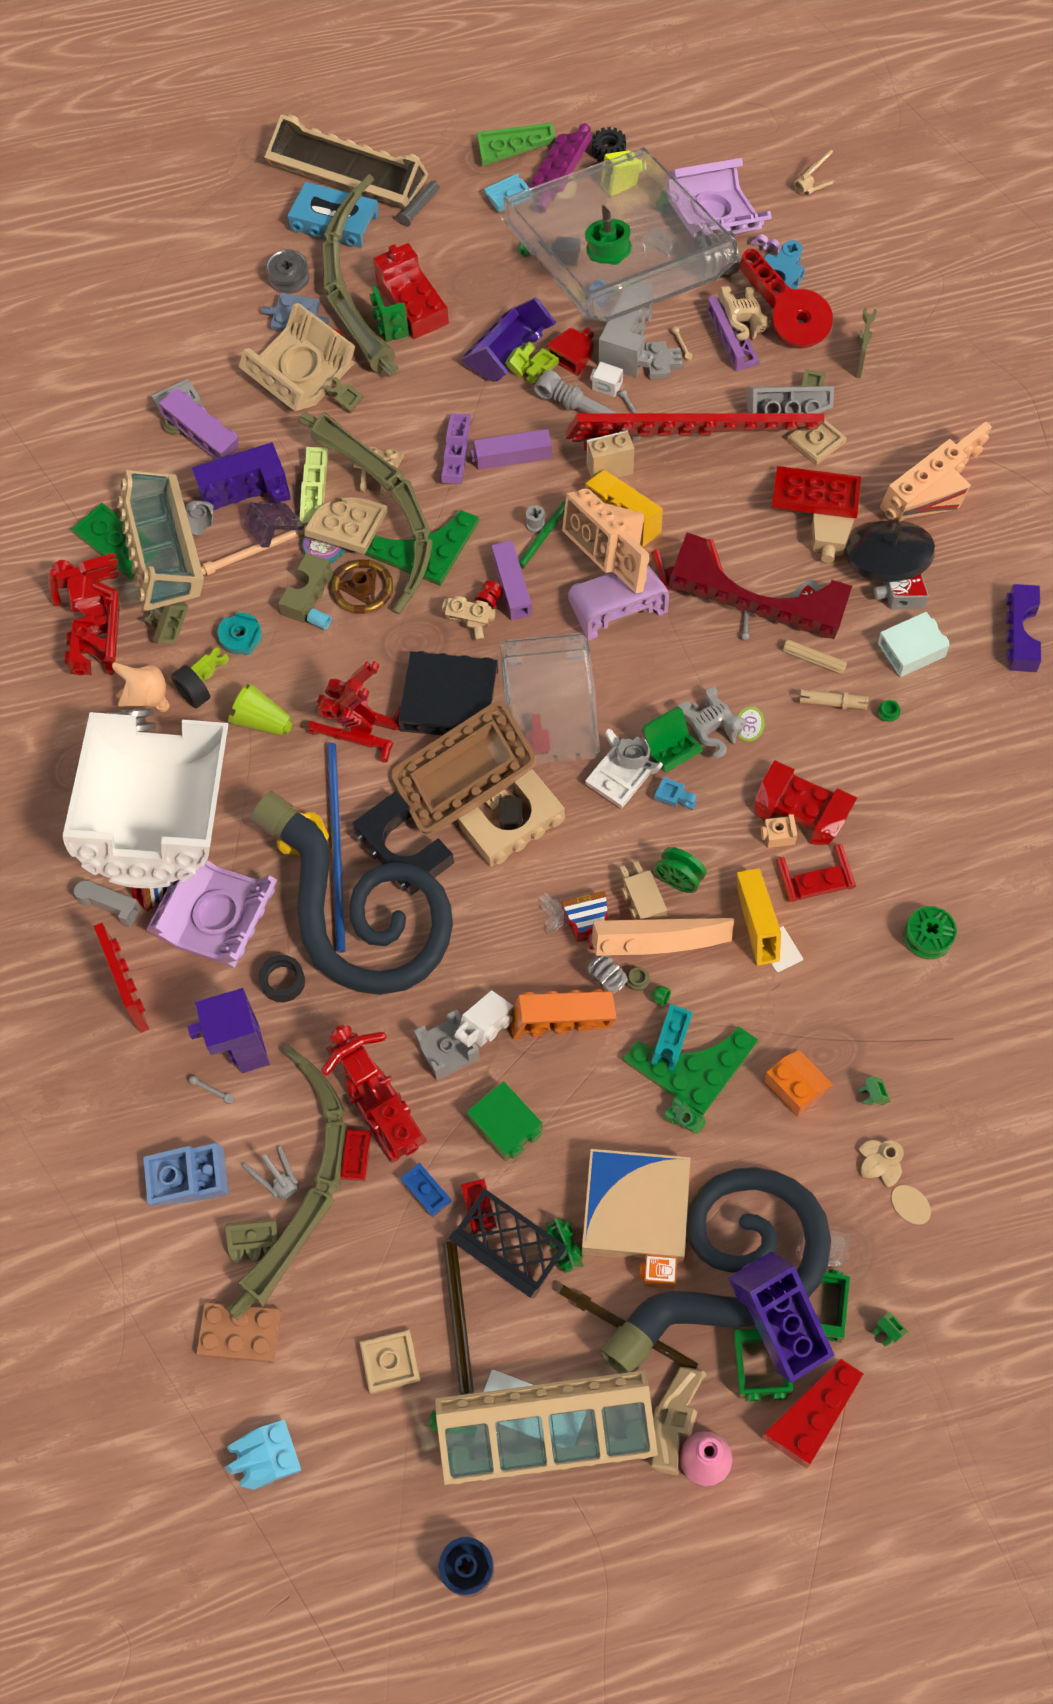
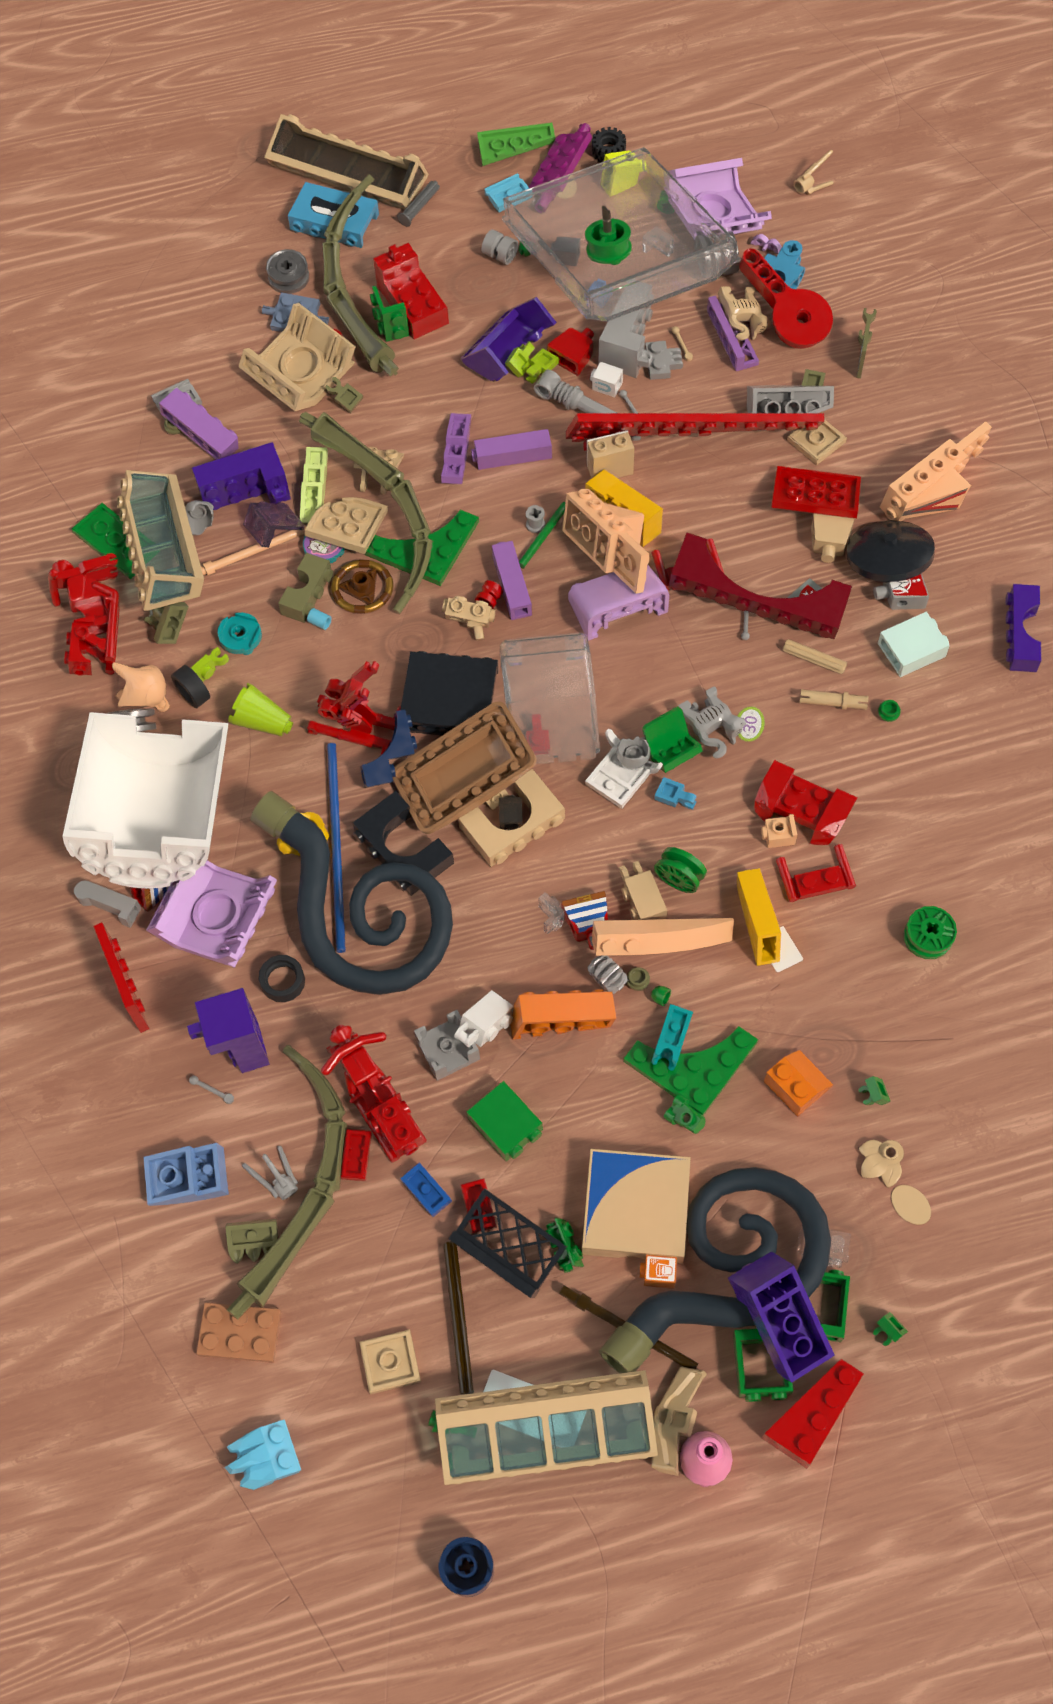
(402, 745): none -> dark blue arch
(499, 246): none -> light grey wheel

